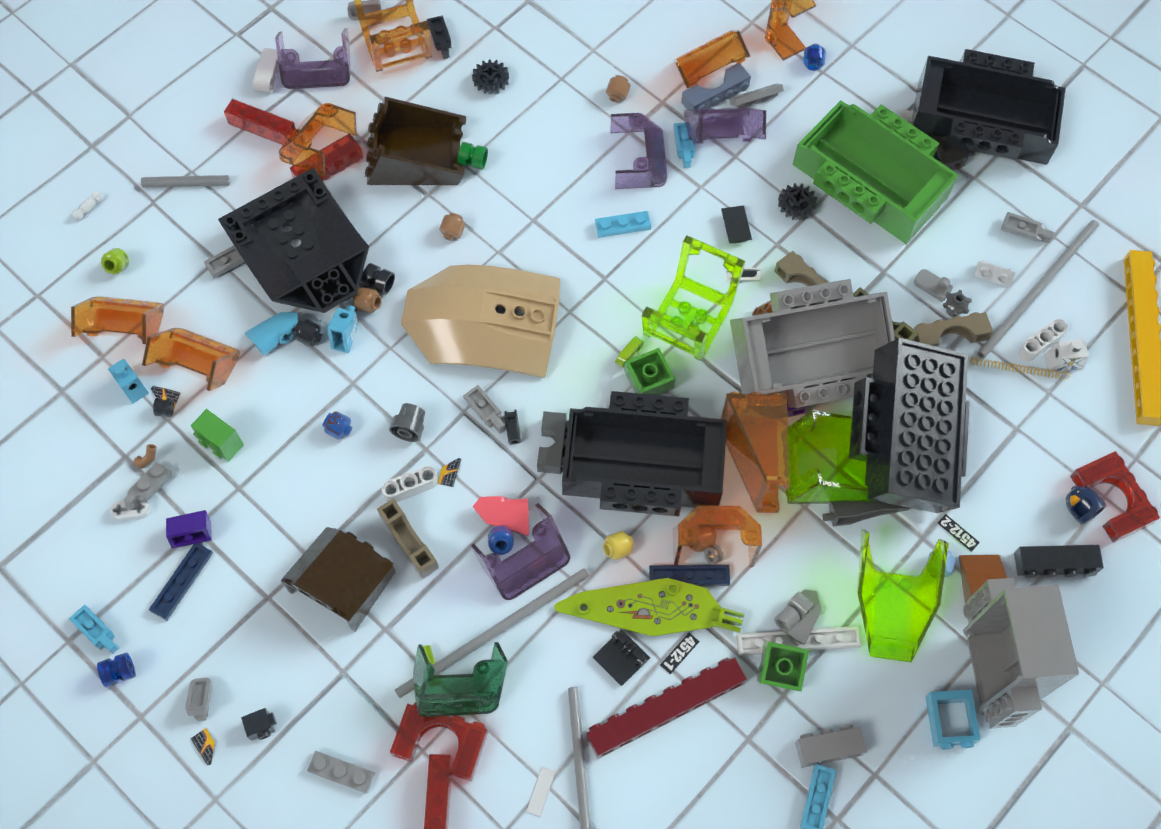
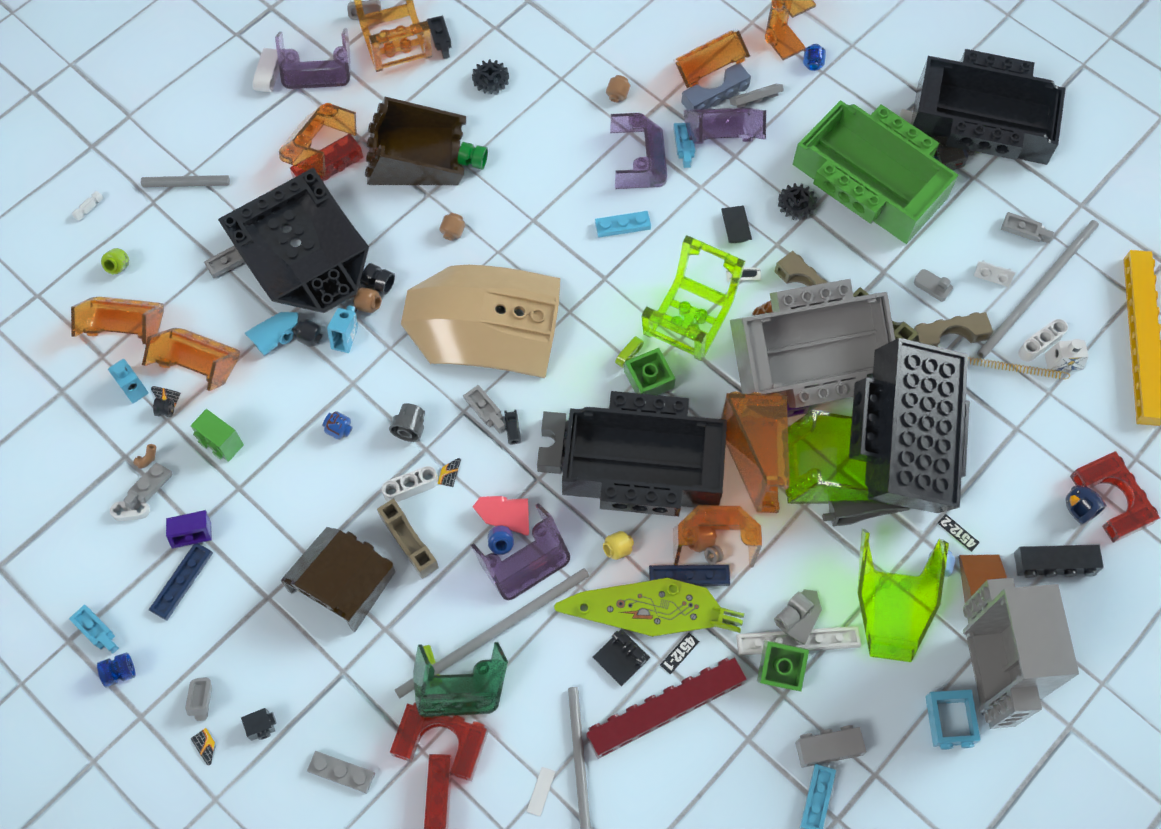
(259, 122): clear red brick -> none
(956, 303): dark grey rock -> none

